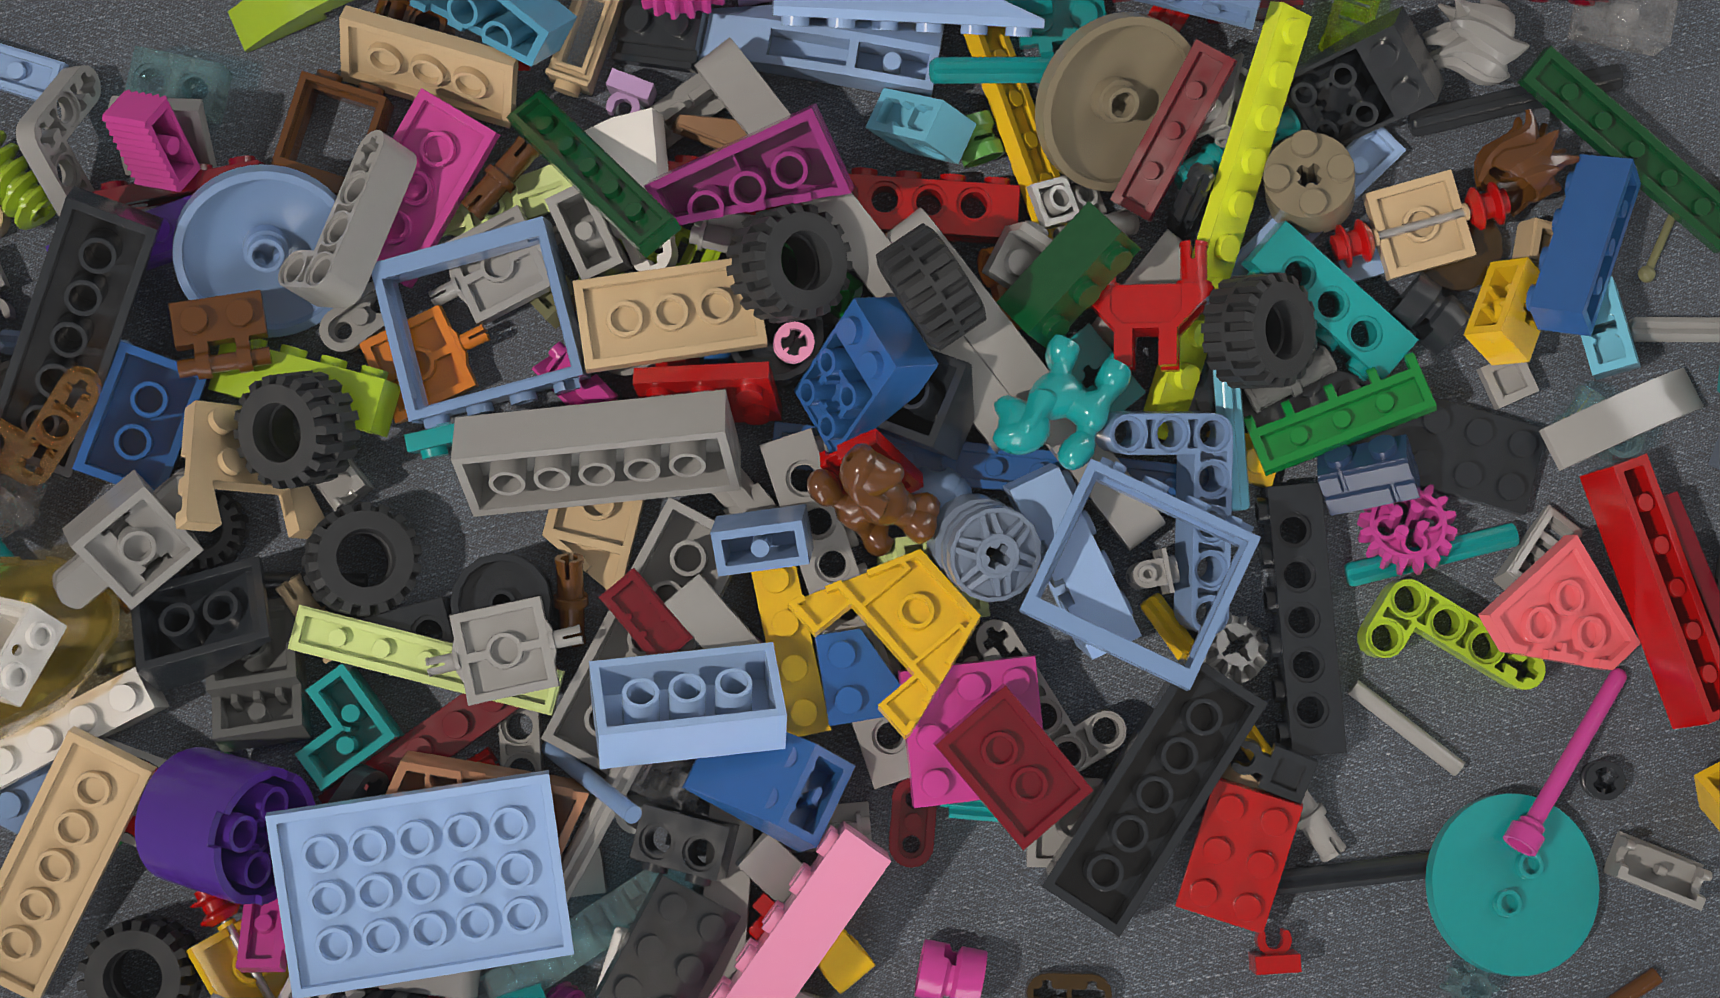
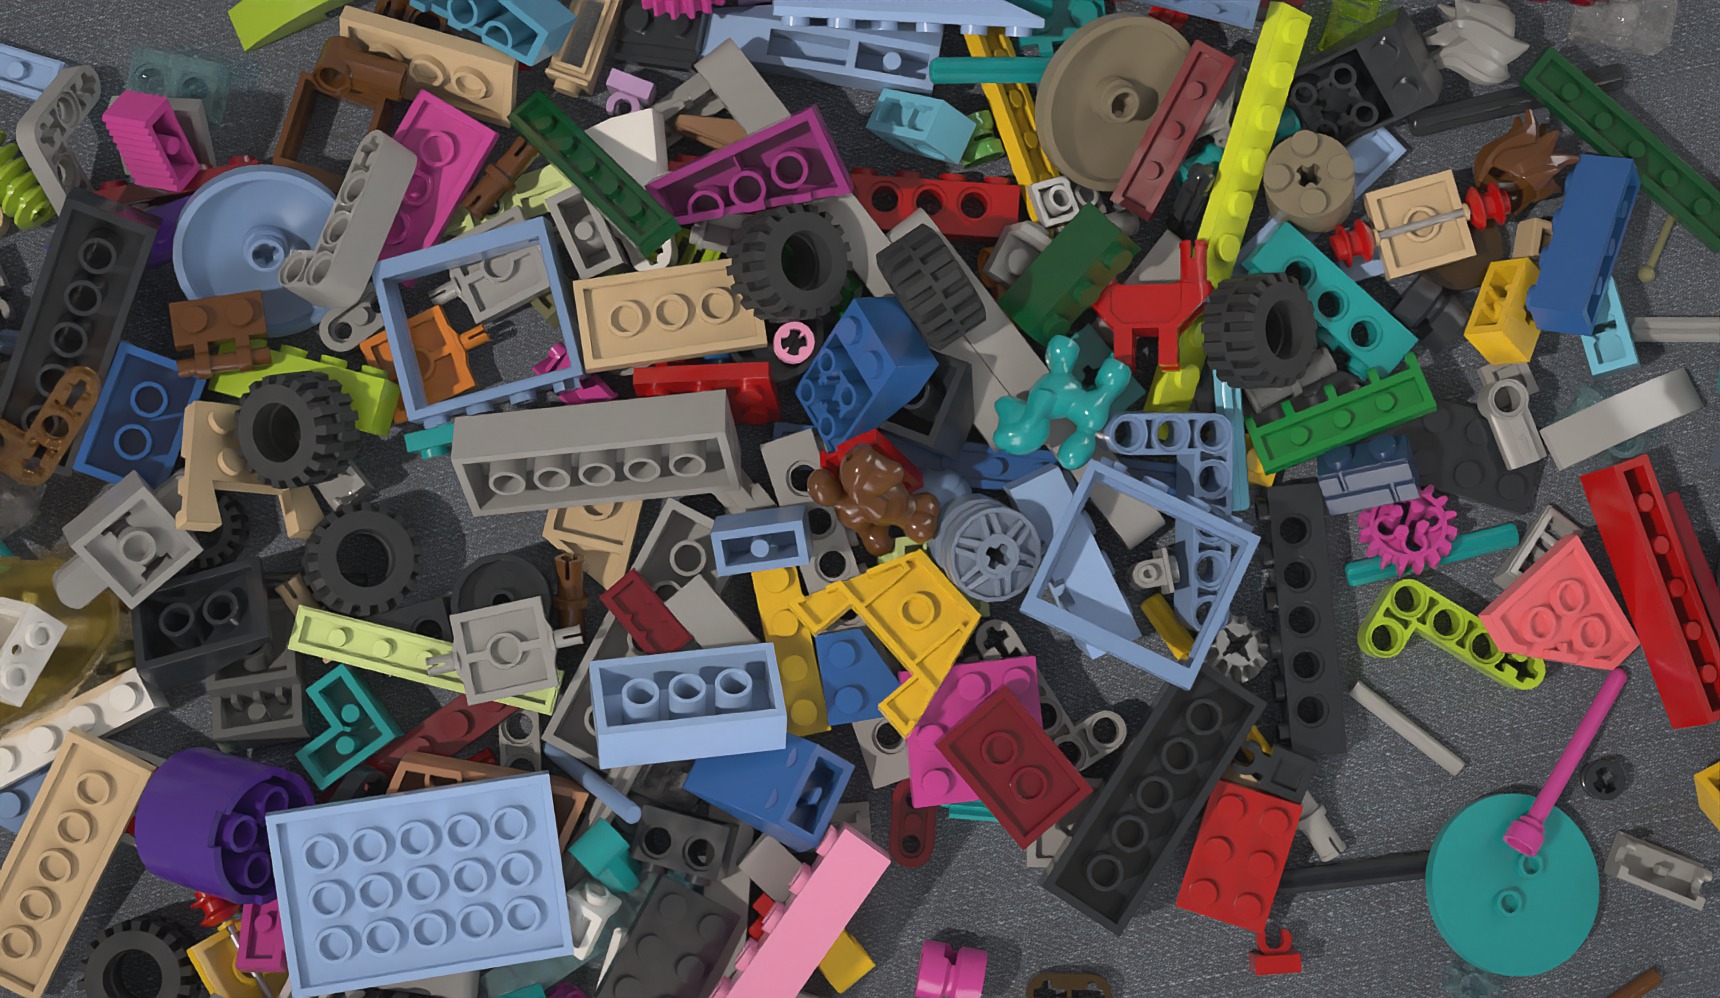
(346, 67): none -> reddish brown piece
(588, 911): none -> white bracket
(606, 857): none -> teal piece
(1512, 429): none -> light grey piece

